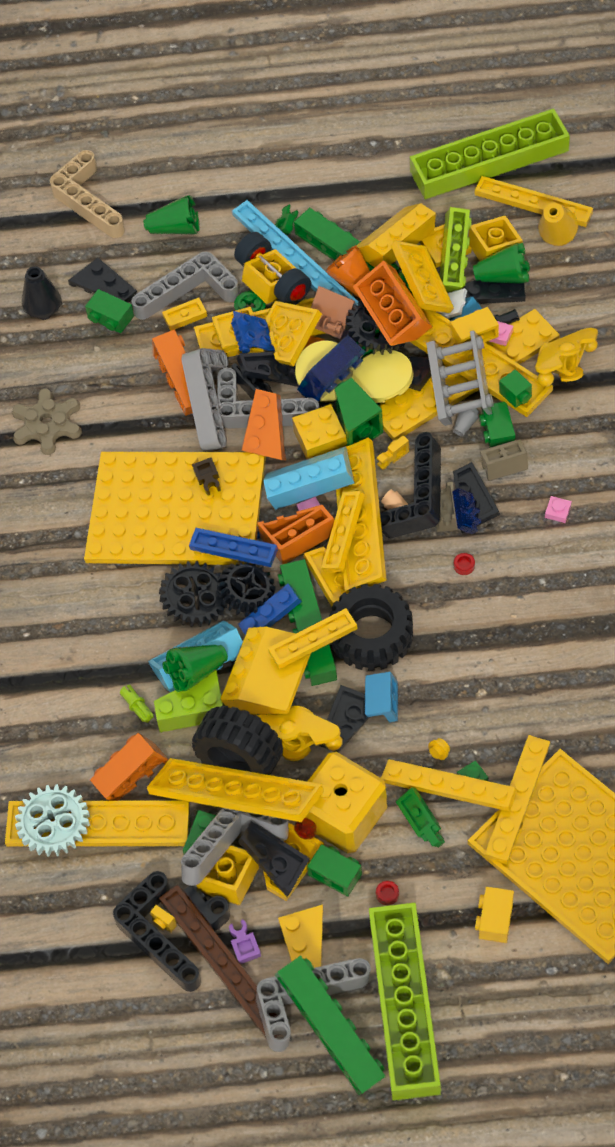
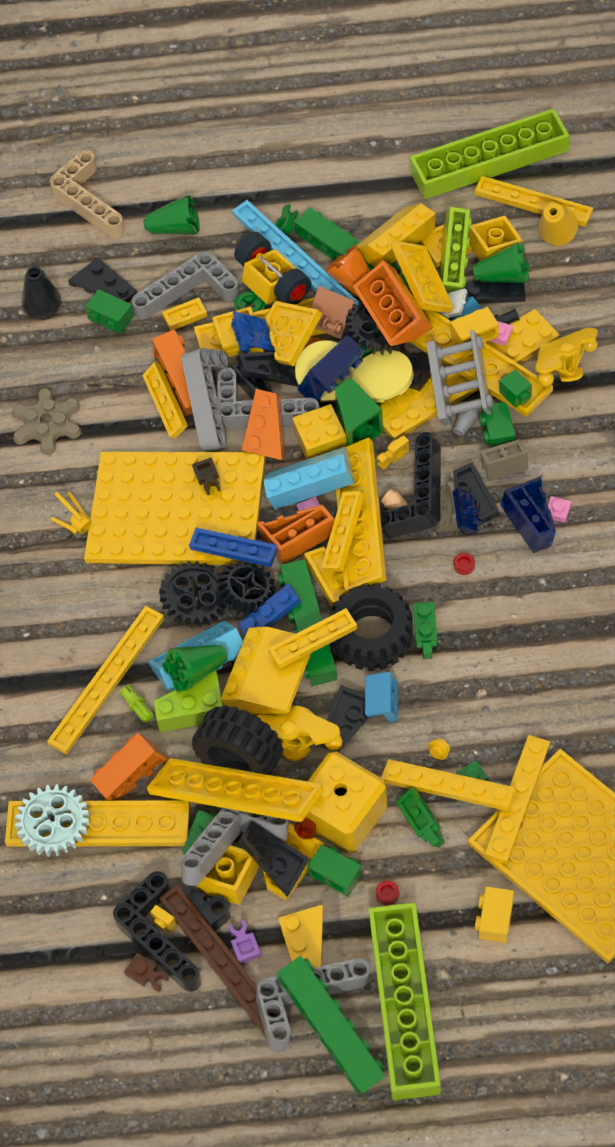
(79, 521): none -> yellow plant
(105, 680): none -> yellow plate
(143, 971): none -> reddish brown plate
(165, 400): none -> yellow plate
(425, 627): none -> green hinge
(530, 513): none -> clear blue wedge

